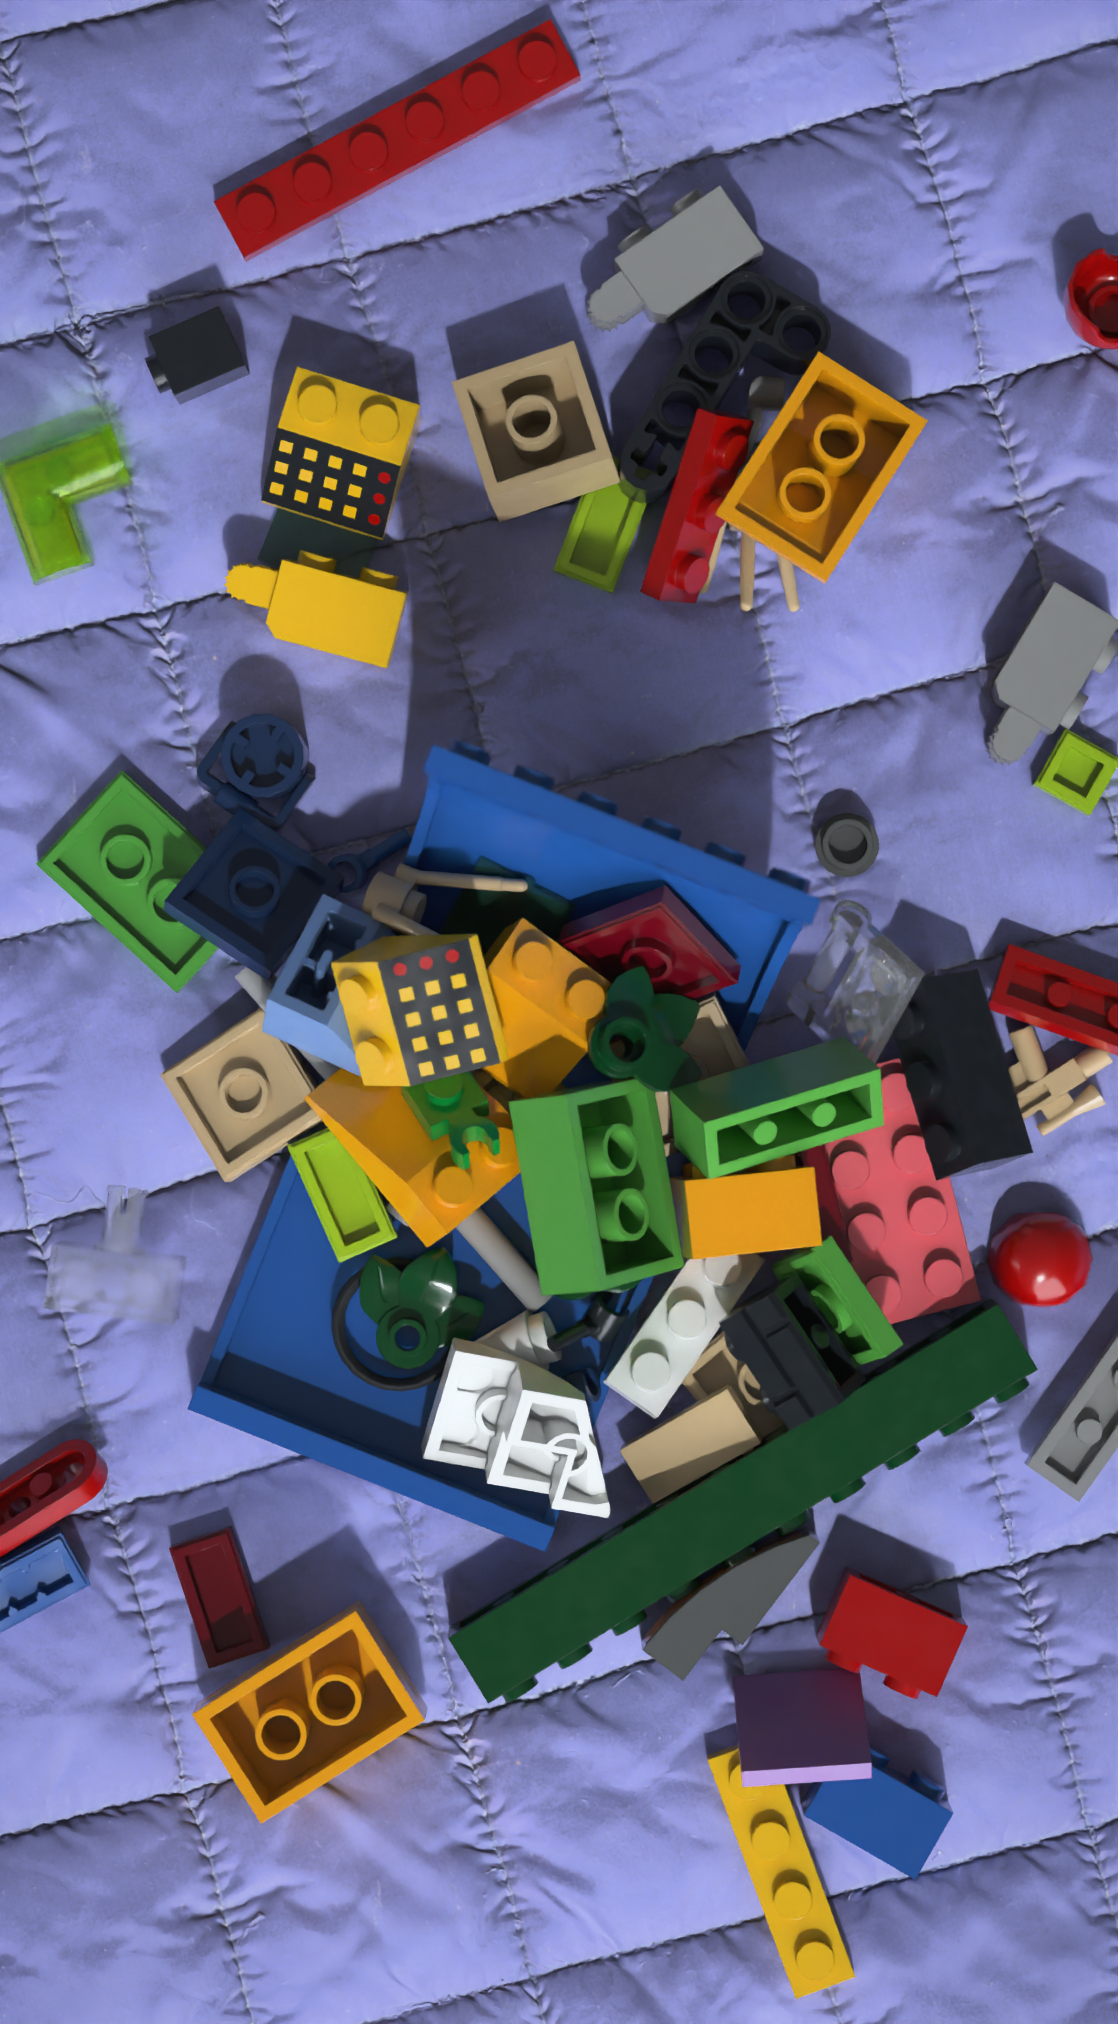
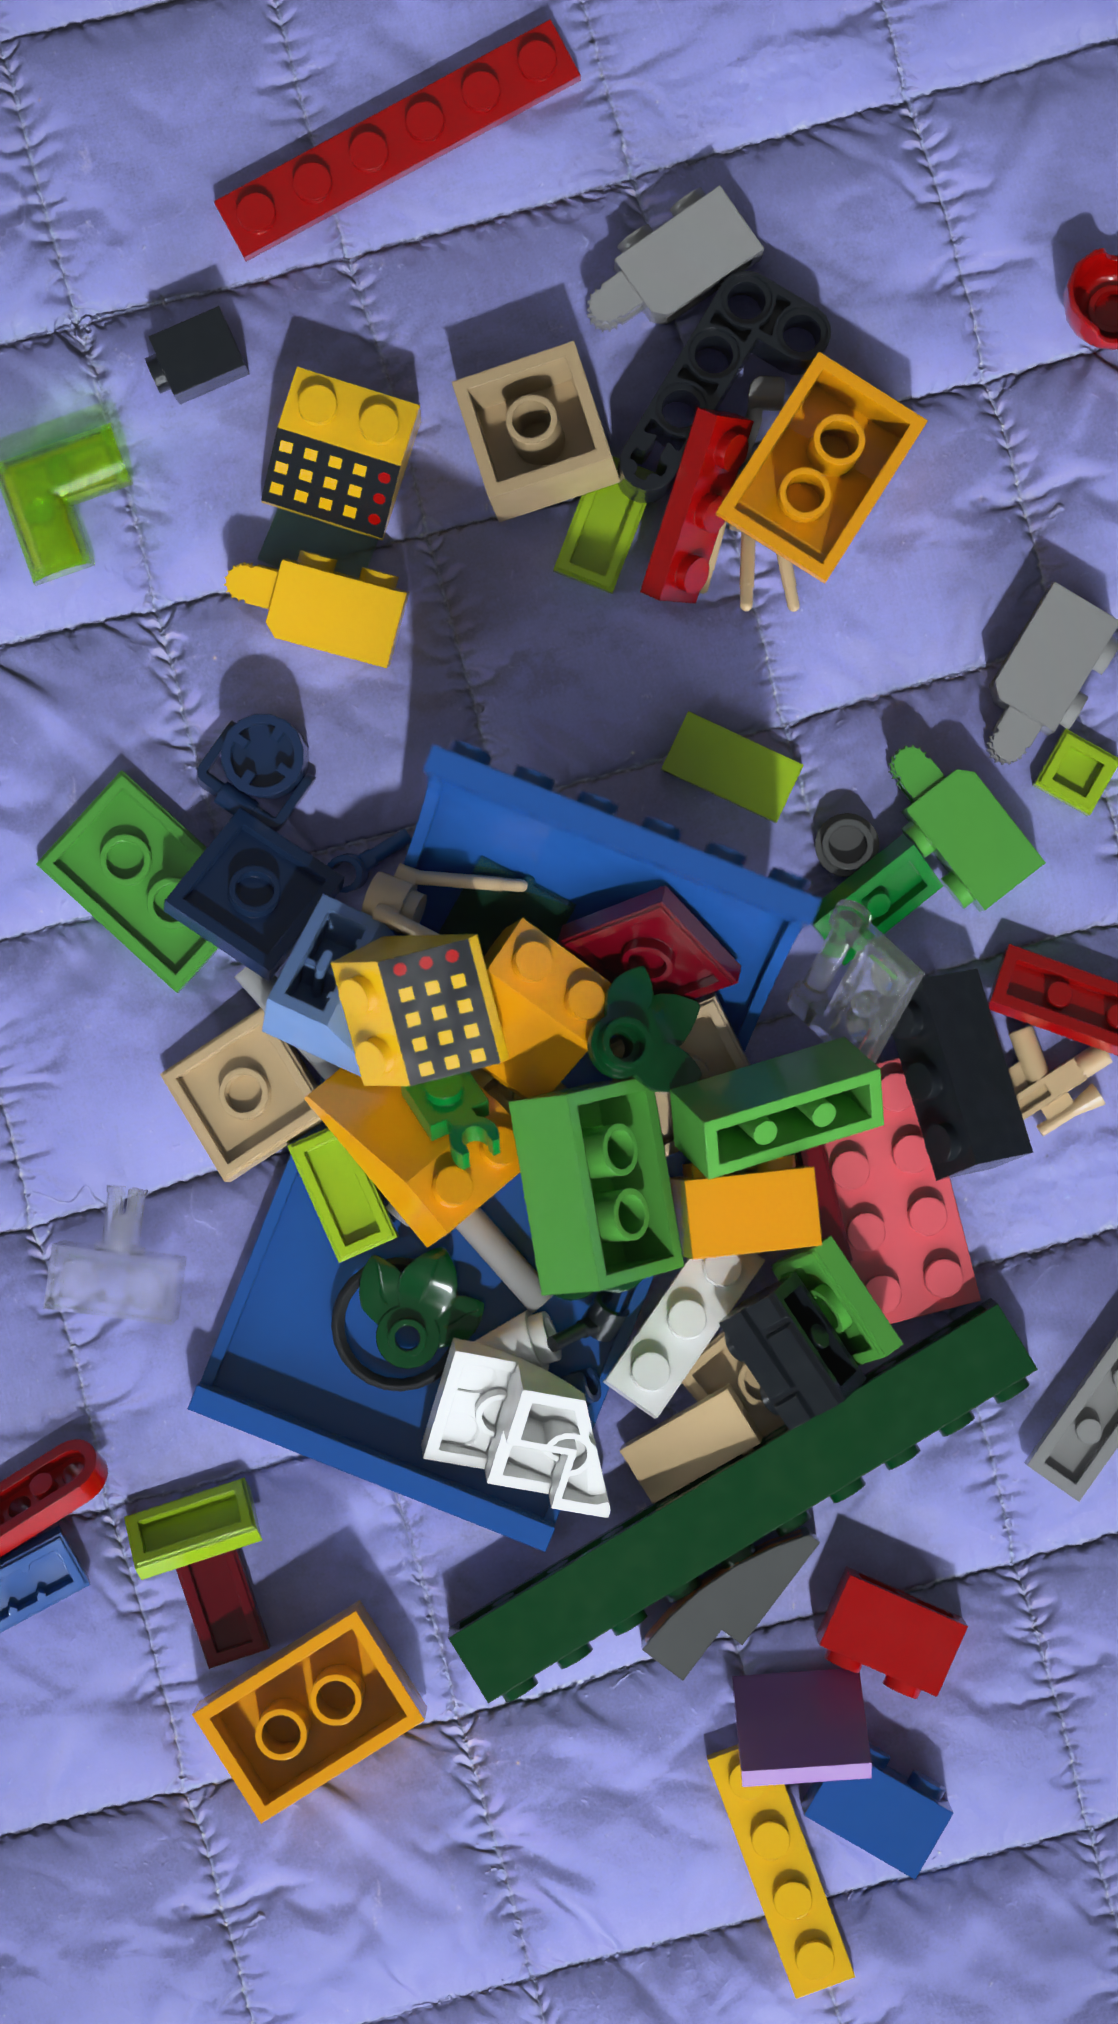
(192, 1528): none -> lime tile
(732, 767): none -> lime tile
(886, 885): none -> green plate
(963, 829): none -> bright green hinge
(1040, 1258): red hair -> none

